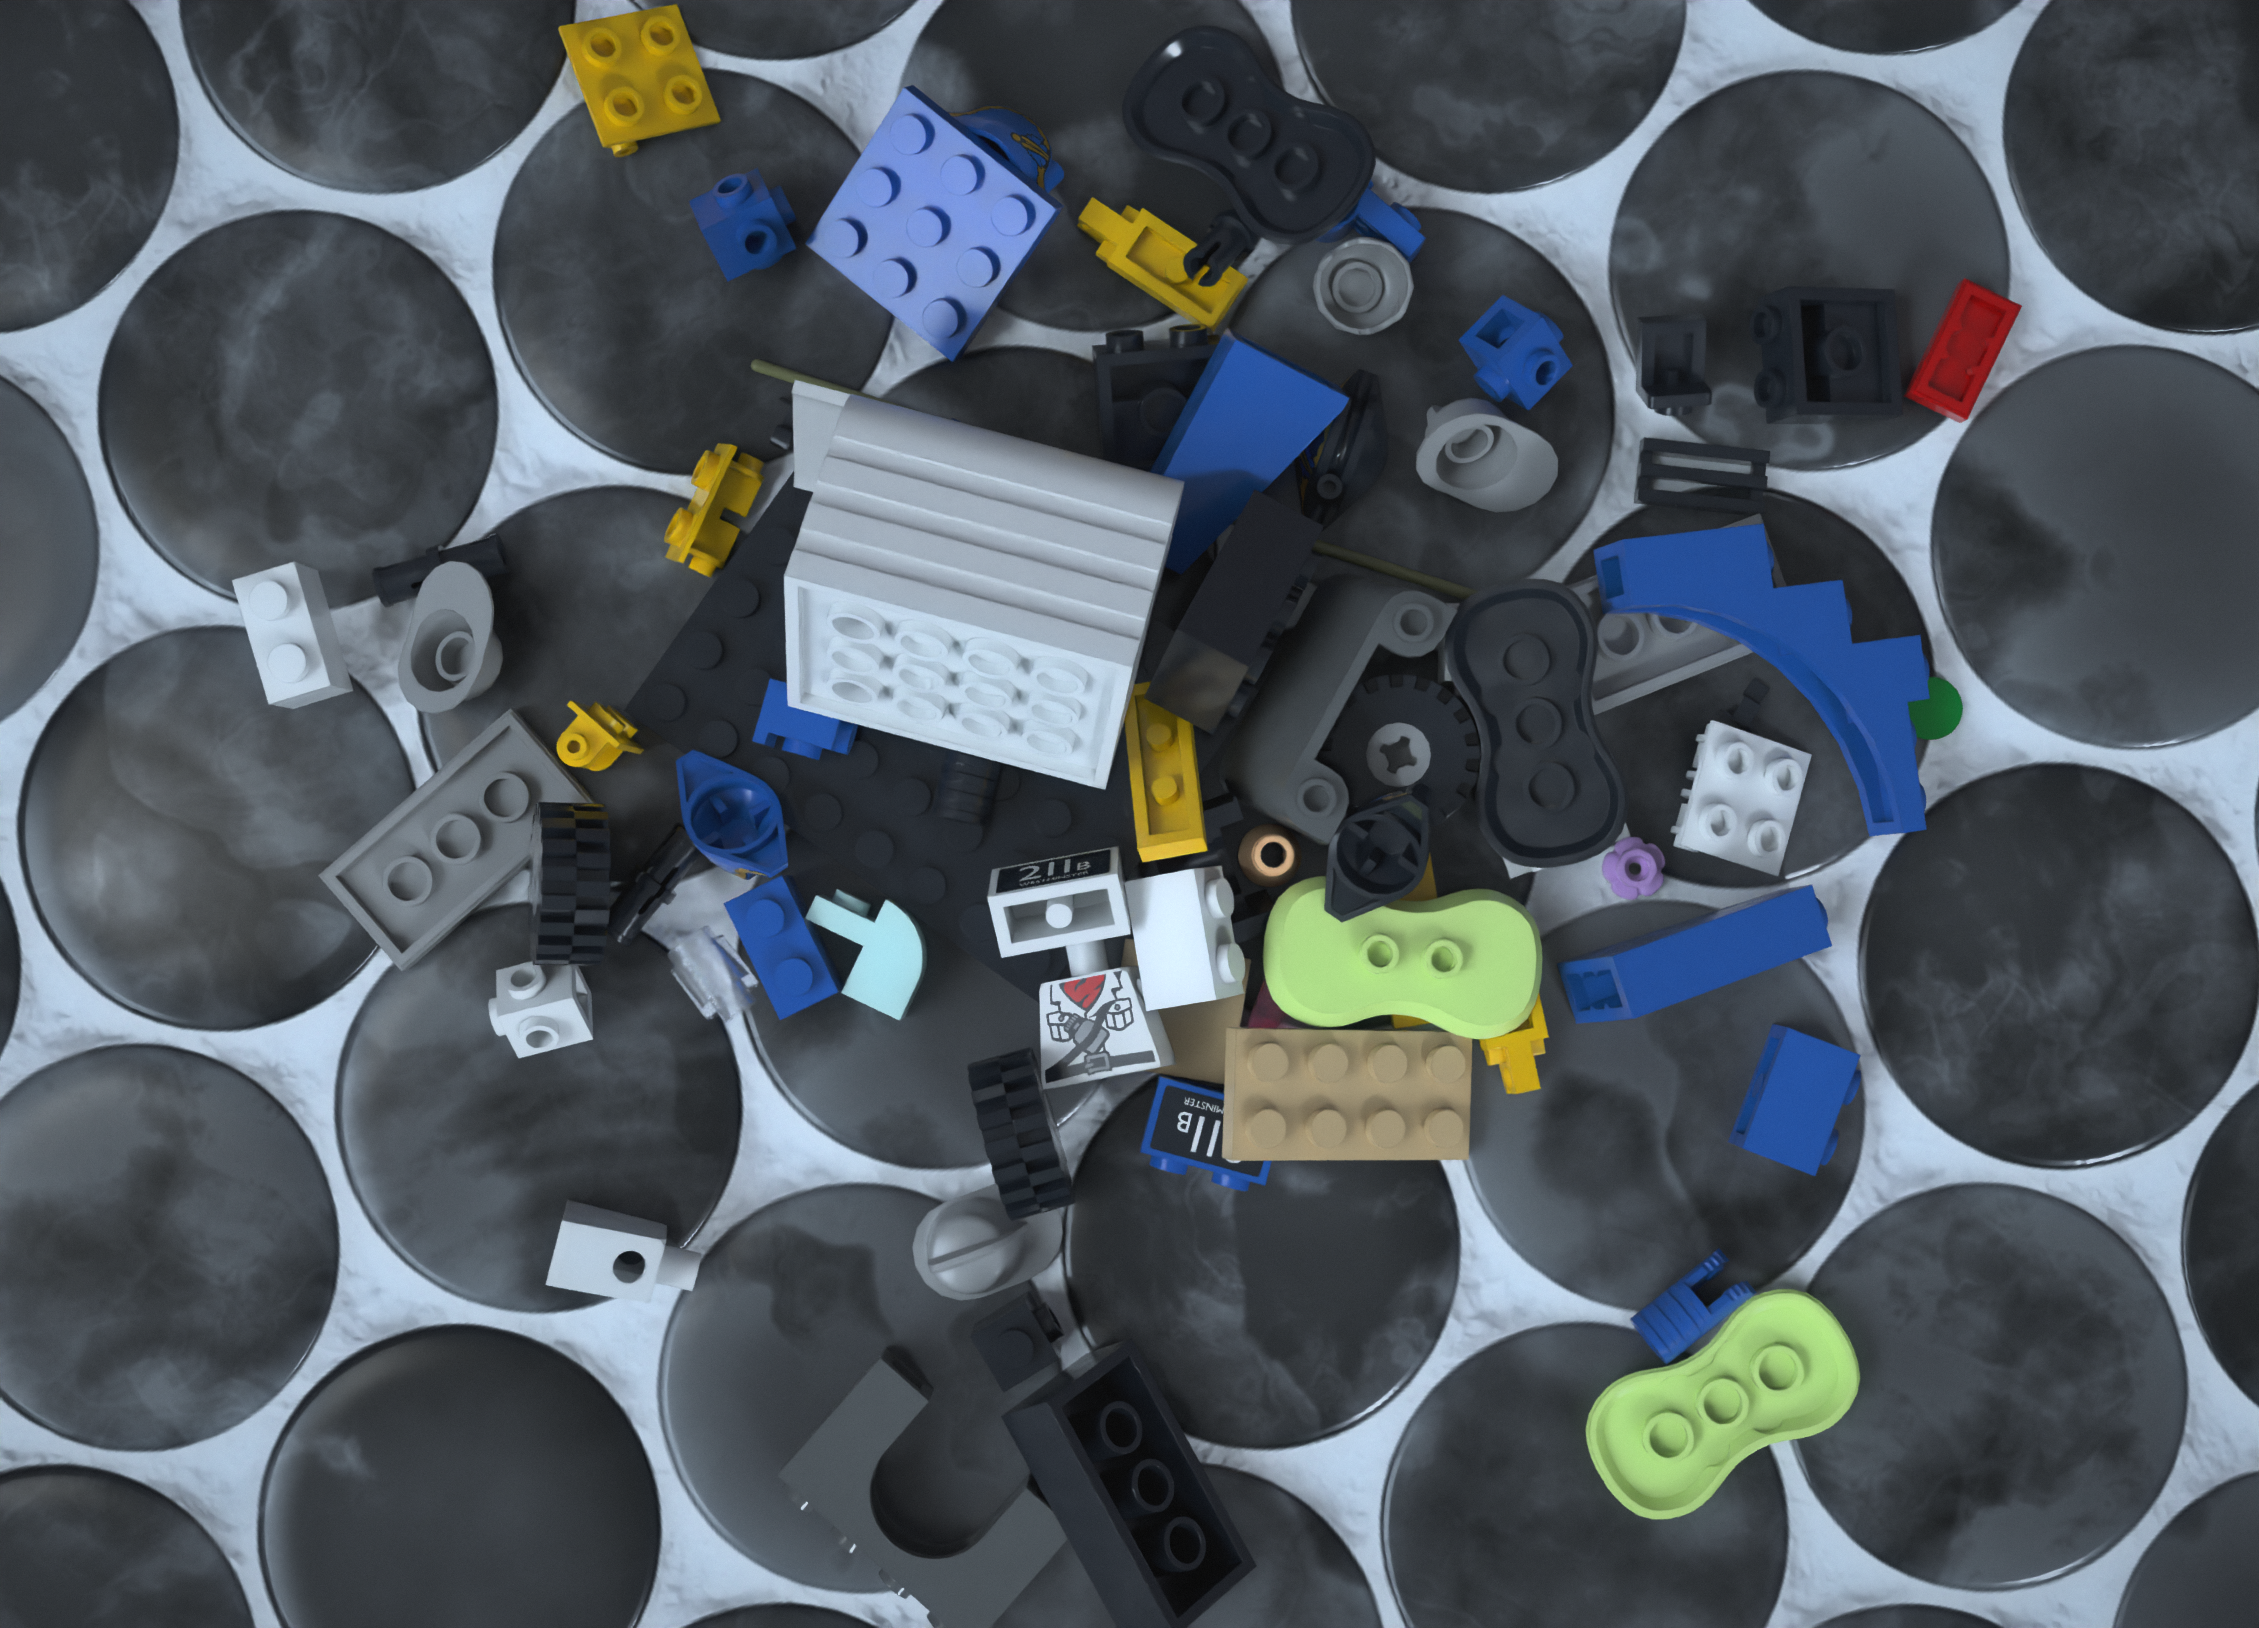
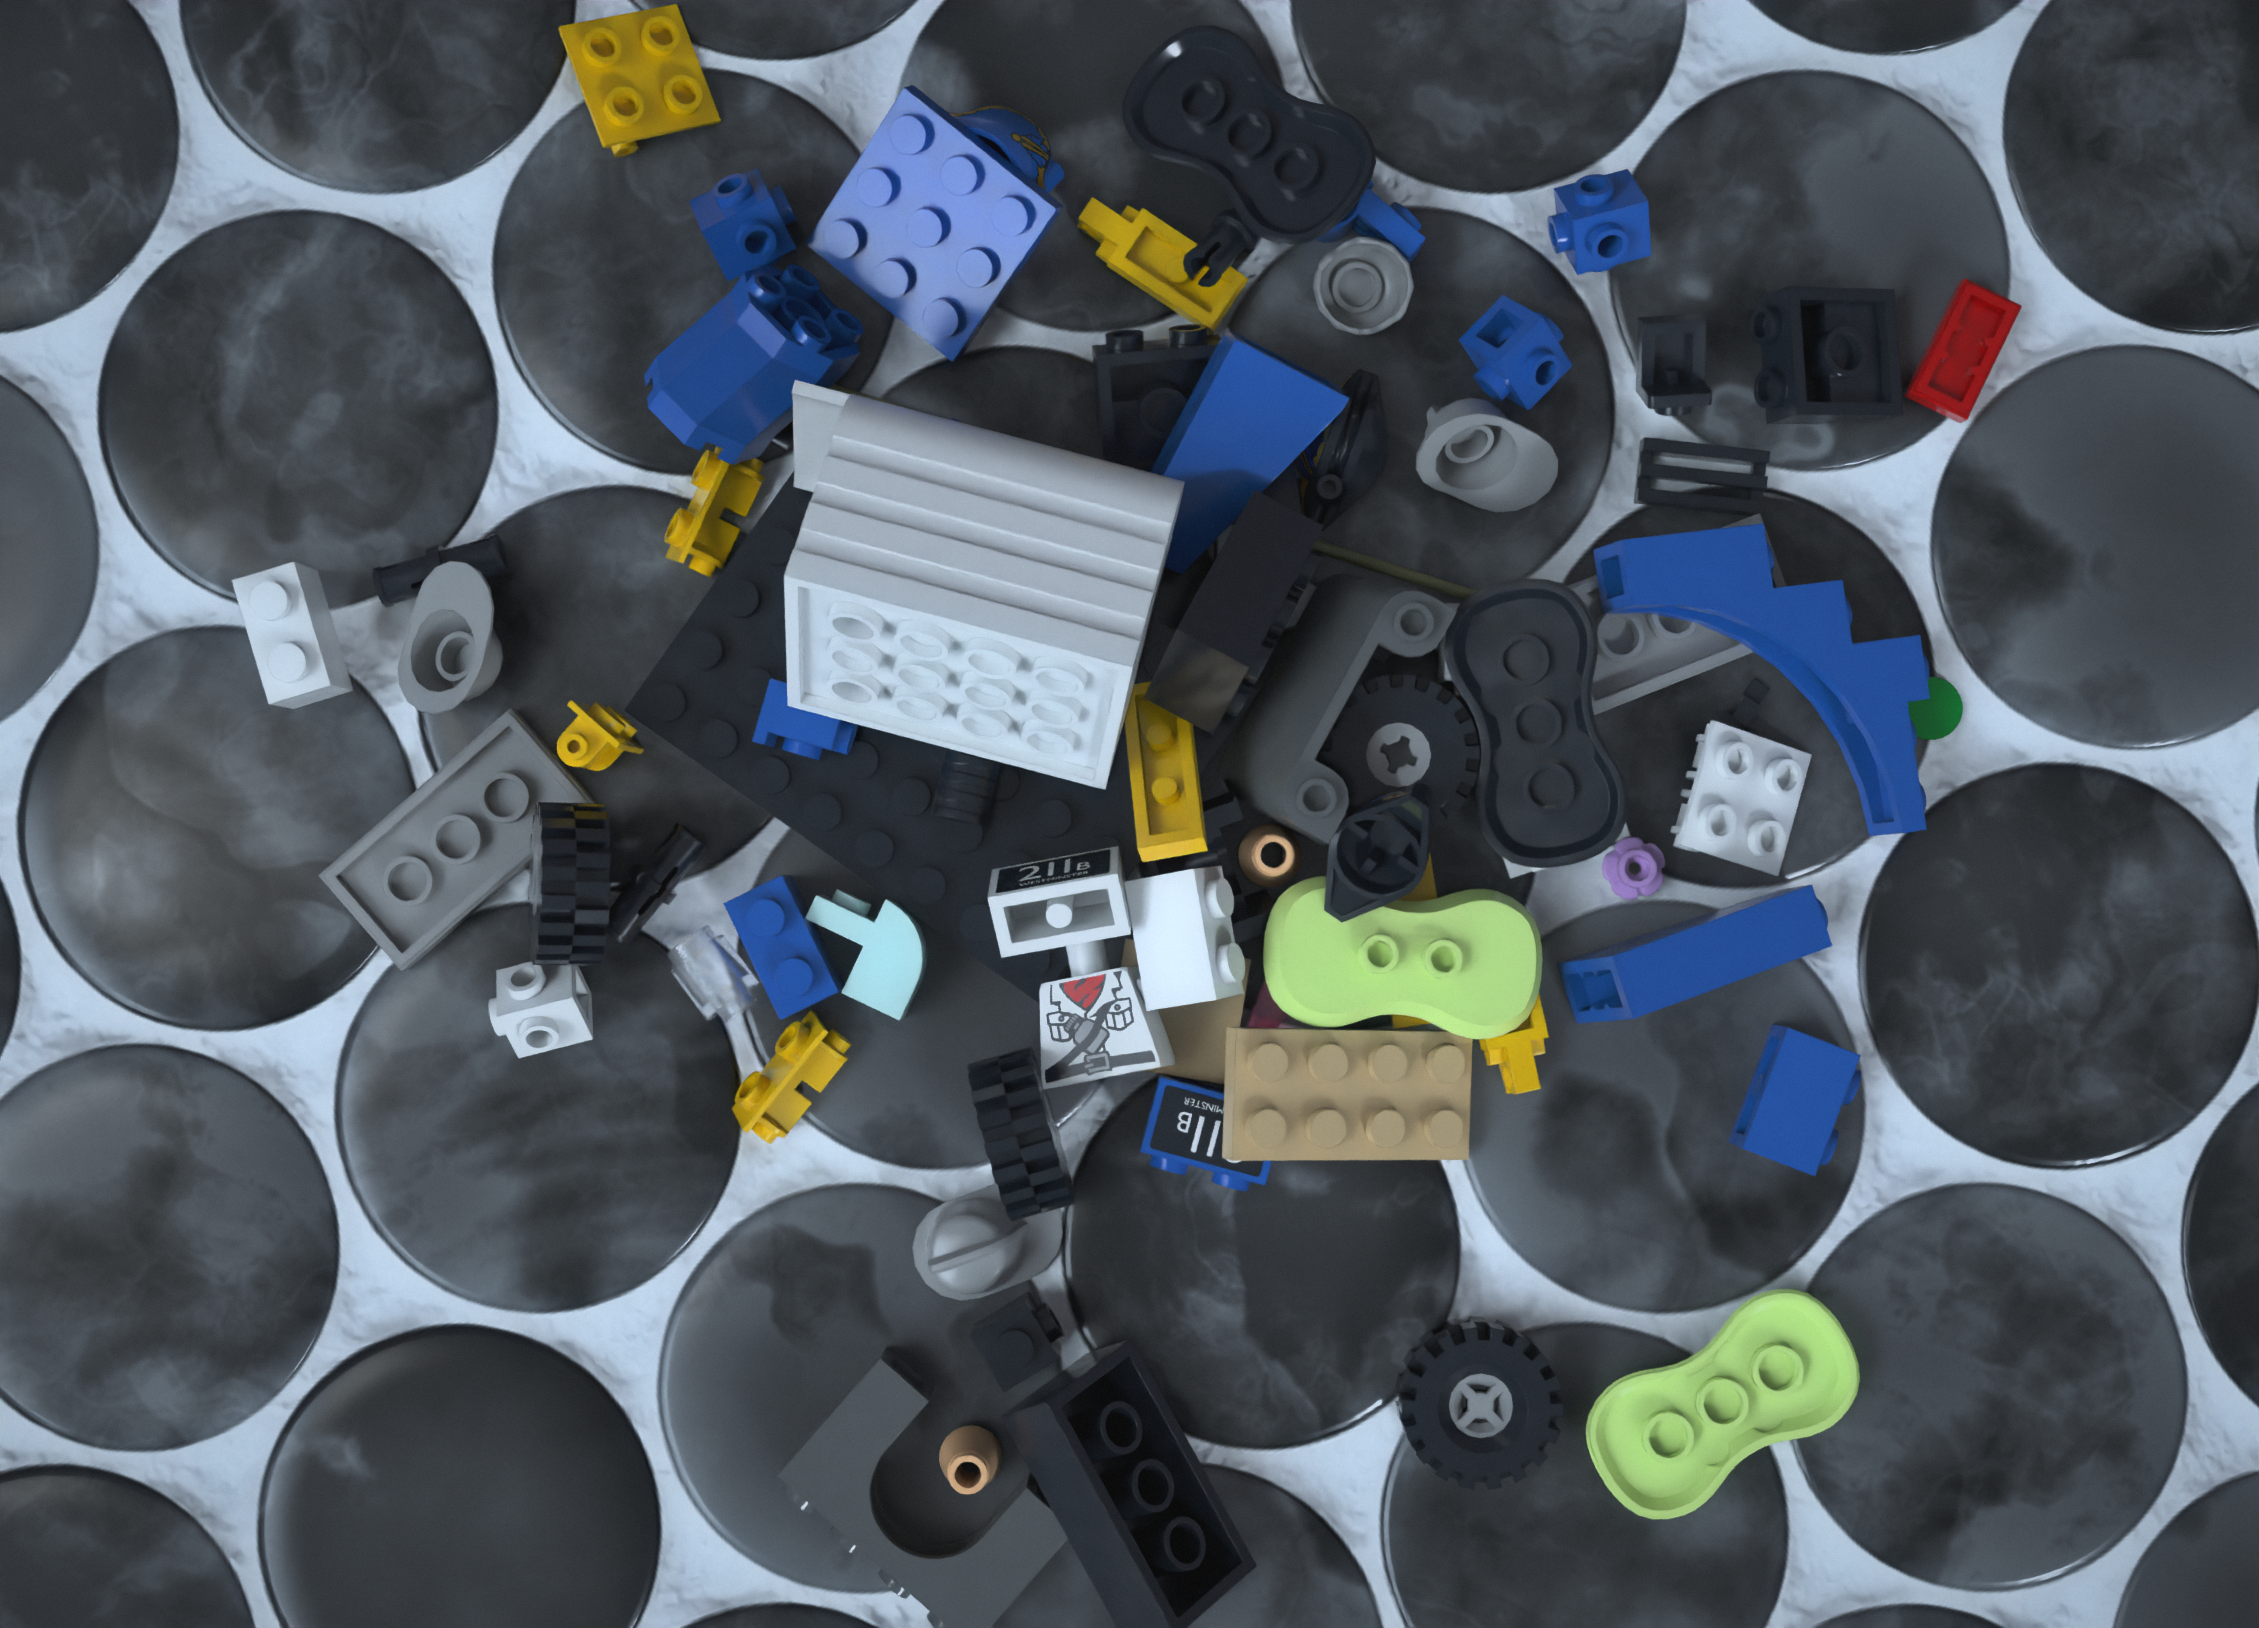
(590, 1248): white torso -> none
(731, 816): blue hat -> none
(738, 363): none -> blue brick
(769, 1098): none -> yellow hinge
(975, 1446): none -> light nougat cone
(1501, 1426): none -> black wheel
(1600, 222): none -> blue brick
(1678, 1315): blue hinge -> none

